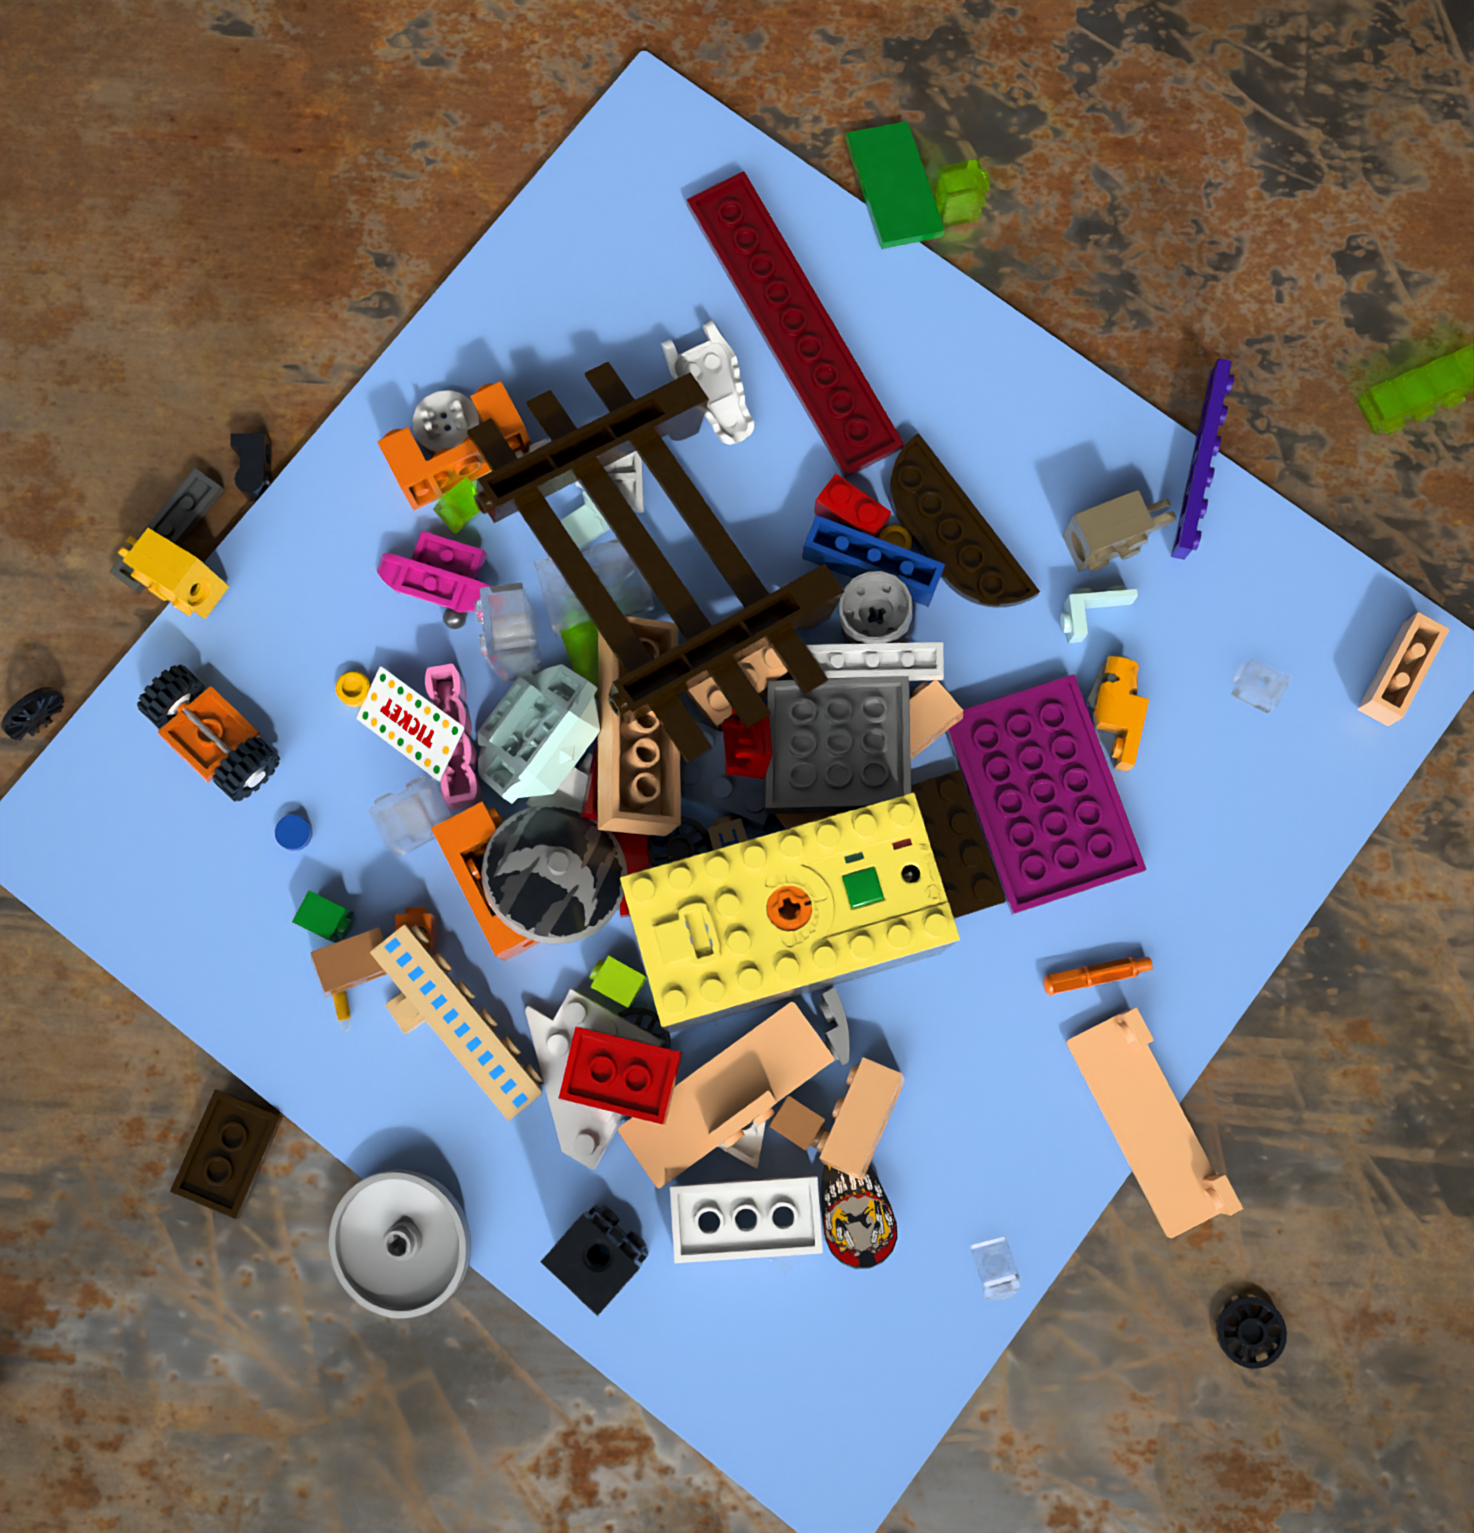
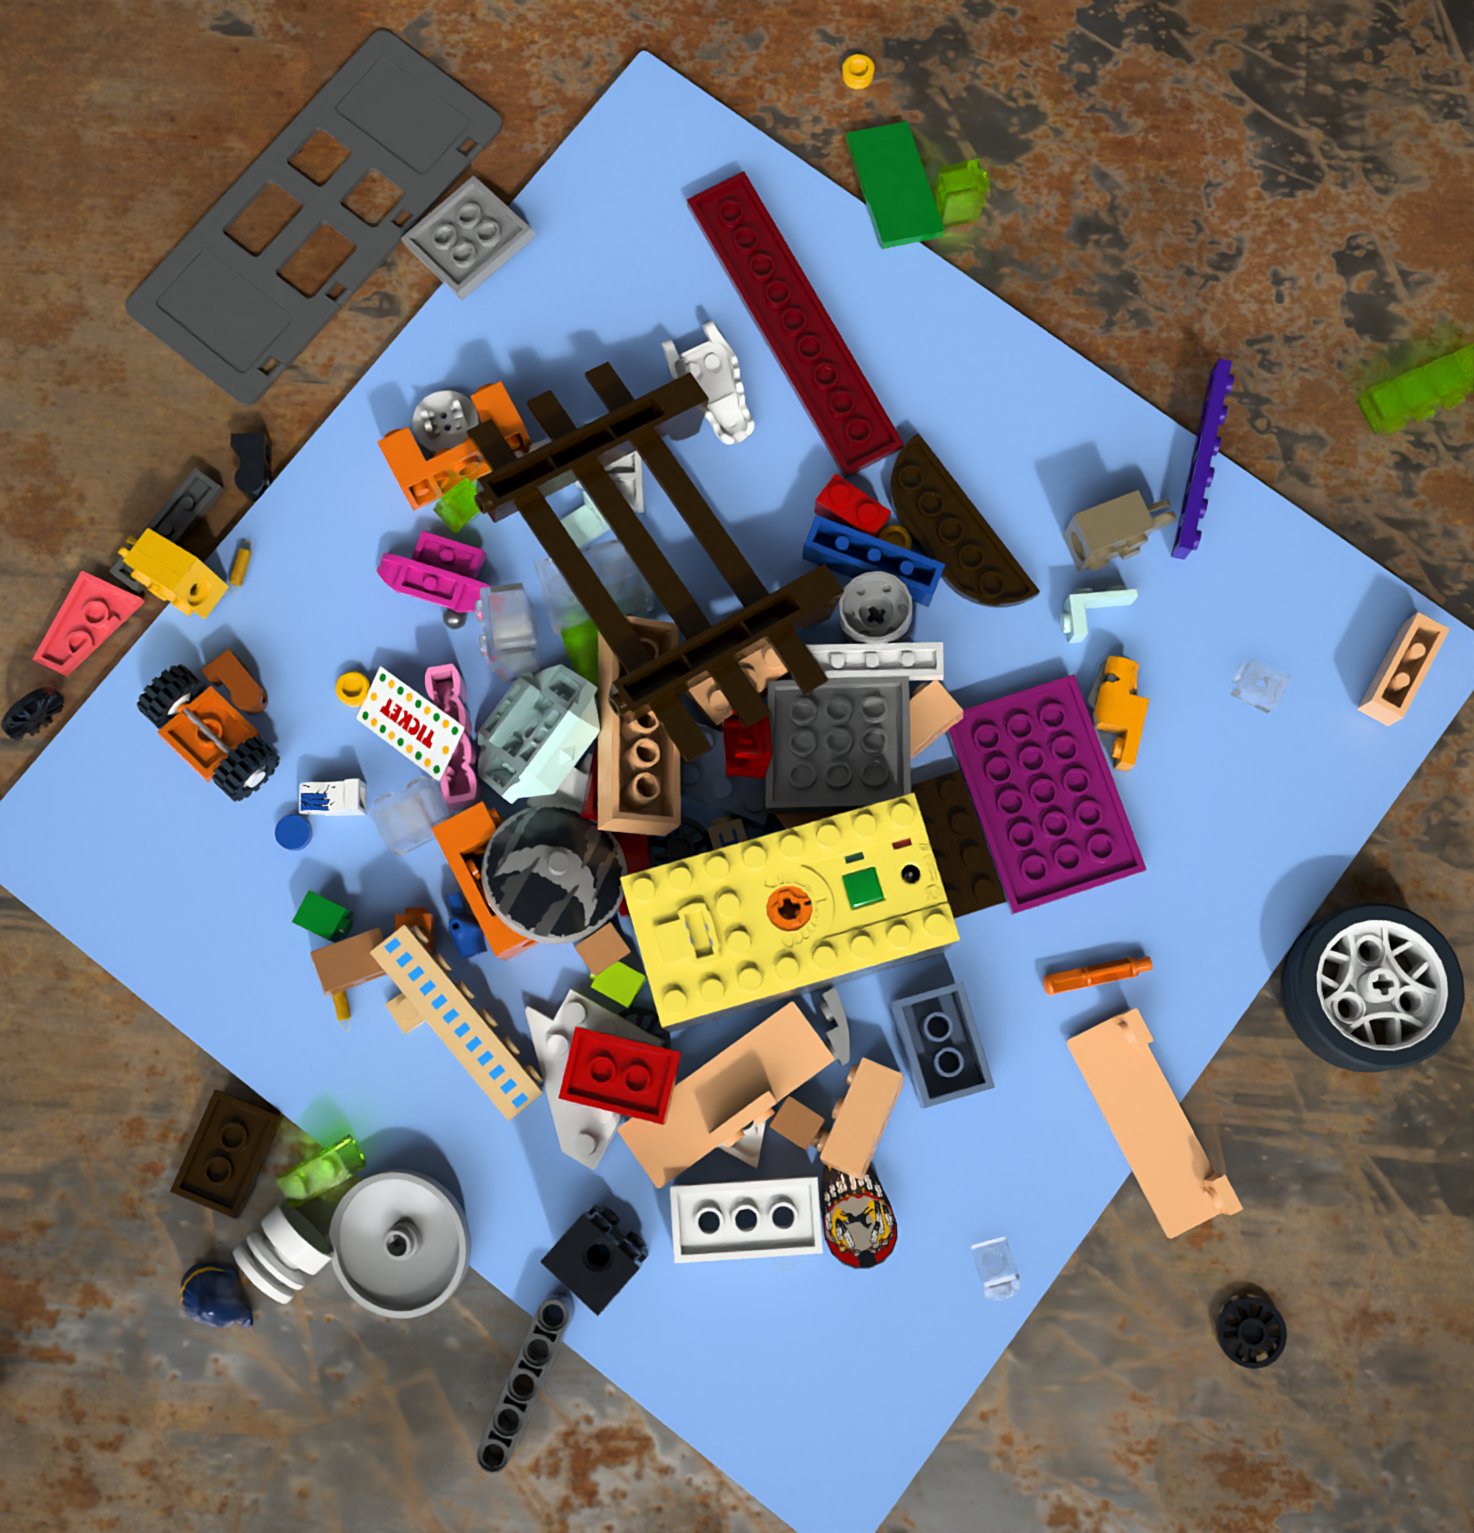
(84, 622): none -> coral wing
(213, 1296): none -> dark blue hair
(231, 308): none -> dark grey door
(240, 567): none -> yellow piece
(244, 688): none -> dark orange leg
(276, 1259): none -> white wheel
(321, 1171): none -> clear neon green brick
(333, 798): none -> white leg
(465, 929): none -> blue piece
(468, 237): none -> light grey plate
(516, 1397): none -> dark grey beam
(602, 948): none -> medium nougat panel
(858, 71): none -> yellow tile
(942, 1045): none -> sand blue brick
(1373, 988): none -> wheel

